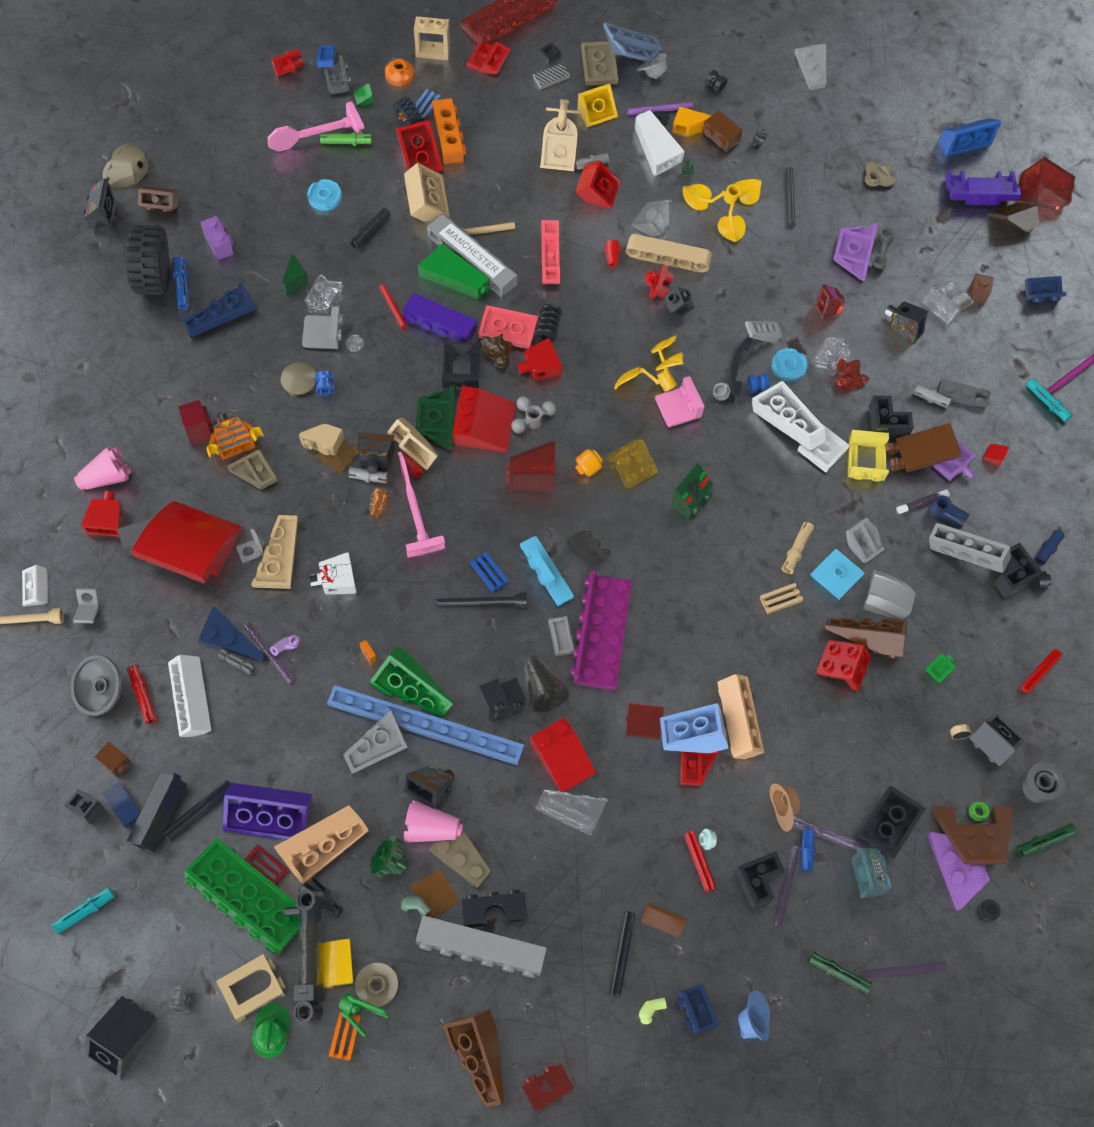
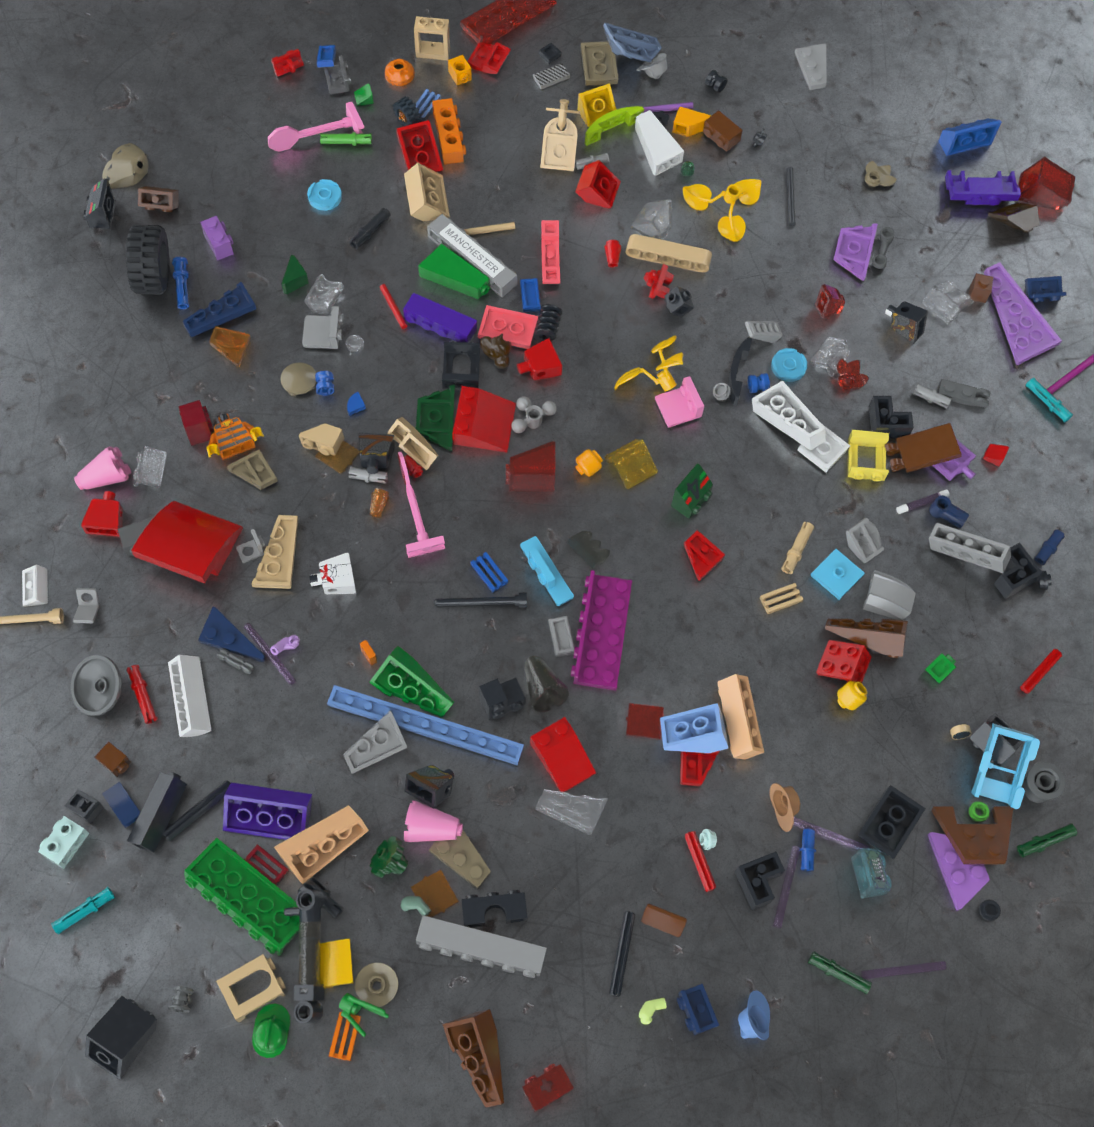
(63, 842): none -> light aqua brick
(150, 467): none -> clear bracket
(230, 344): none -> clear orange wing
(355, 404): none -> blue tile
(459, 70): none -> light orange brick
(530, 295): none -> blue tile
(611, 120): none -> lime slope
(702, 554): none -> red wing
(852, 695): none -> yellow head
(997, 789): none -> medium azure piece
(1022, 322): none -> medium lavender wing

